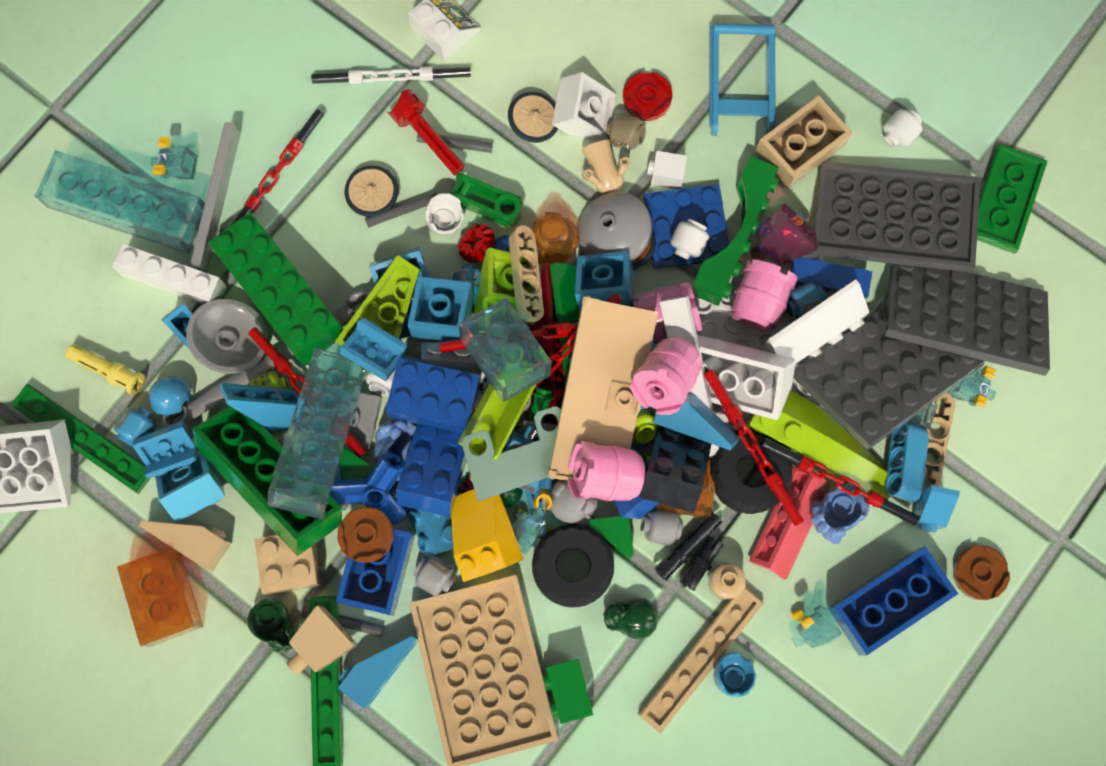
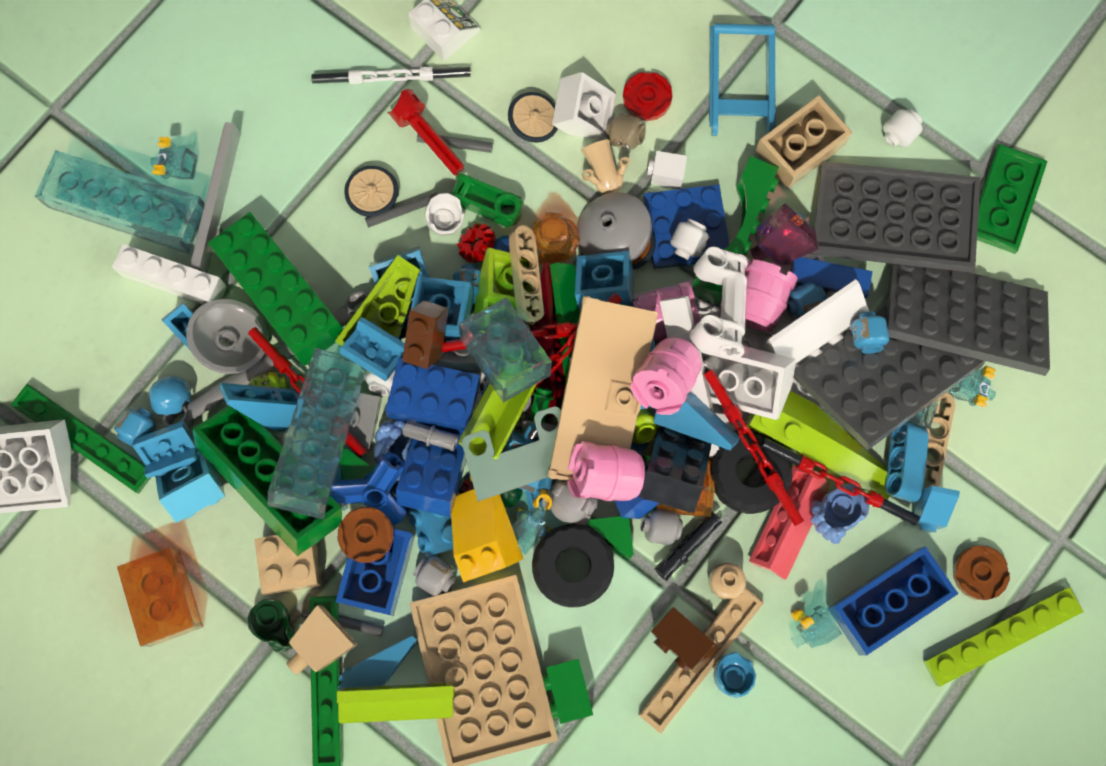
(114, 373): light yellow pin -> none
(195, 542): tan slope -> none
(294, 147): red piece -> none
(395, 703): none -> lime panel
(425, 334): none -> reddish brown brick
(430, 435): none -> light grey axle
(632, 617): dark green hair -> none
(684, 640): none -> reddish brown brick
(701, 563): black pin -> none
(723, 333): none -> white piece
(870, 332): none -> dark azure head
(1003, 636): none -> lime plate

